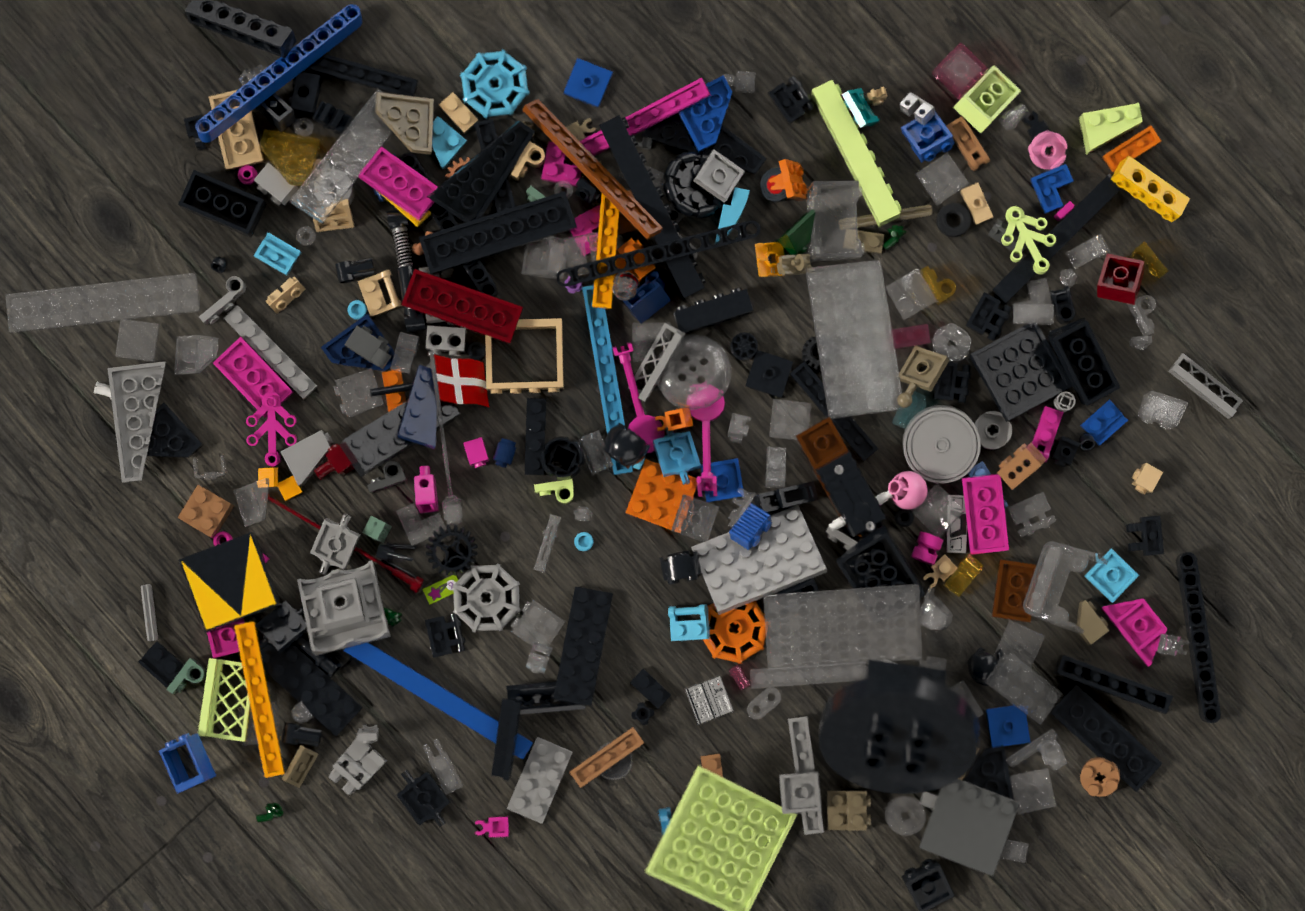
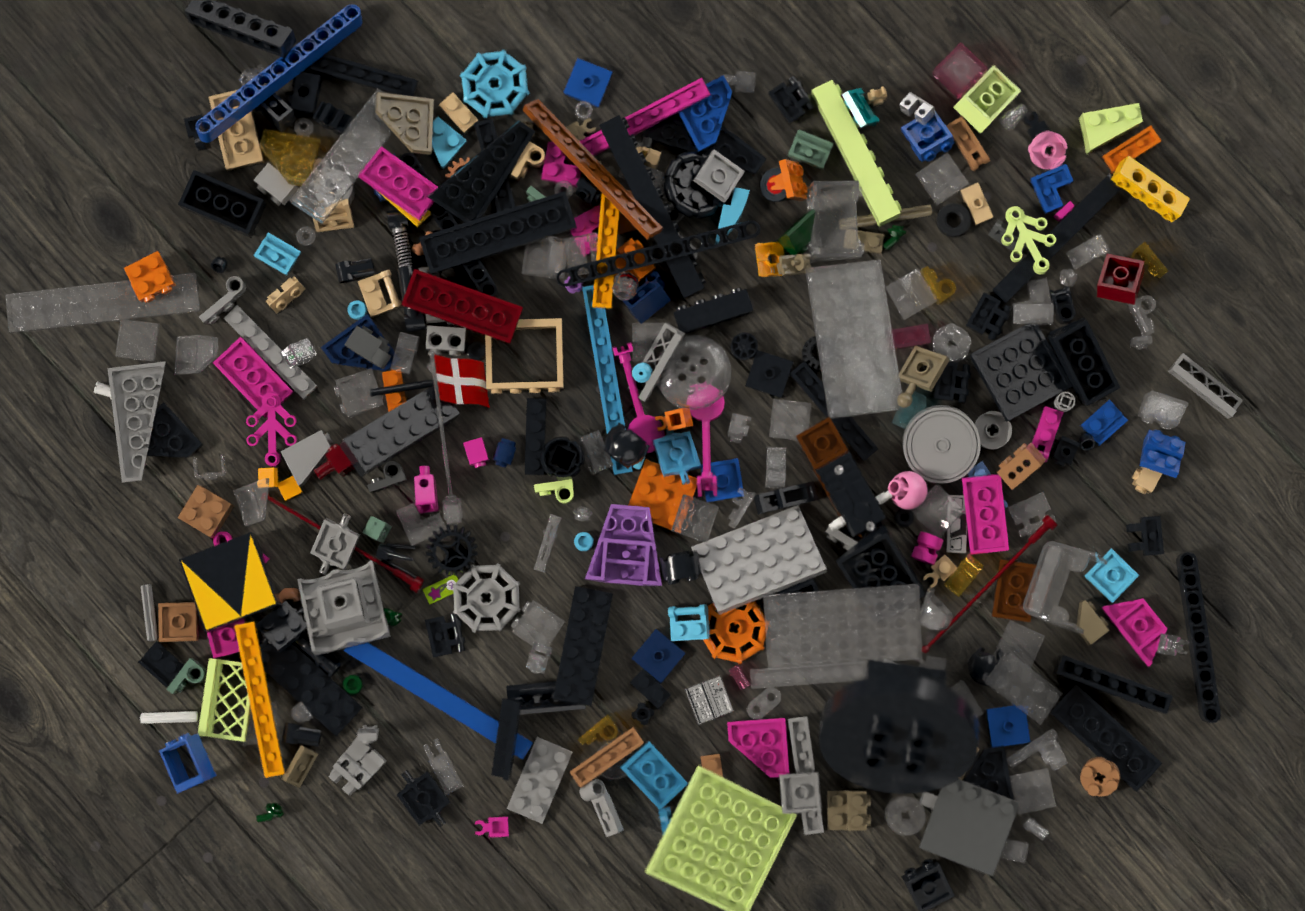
(150, 277): none -> orange plate
(169, 717): none -> white axle
(178, 622): none -> medium nougat plate
(249, 180): dark pink plate -> none
(289, 593): none -> nougat arm
(299, 353): none -> clear brick
(353, 684): none -> dark green tile
(421, 410): dark blue wing -> none
(578, 108): none -> clear bush
(590, 736): none -> clear yellow plate
(597, 793): none -> light grey plate
(626, 549): none -> medium lavender wedge
(642, 372): none -> medium azure wheel
(651, 156): none -> tan rock
(654, 775): none -> dark azure plate
(658, 655): none -> dark blue plate
(750, 527): blue brick -> none
(762, 743): none -> dark pink plate
(810, 149): none -> sand green plate
(1035, 828): none -> clear pin
(1048, 523): none -> dark red piece
(1162, 453): none -> blue plate

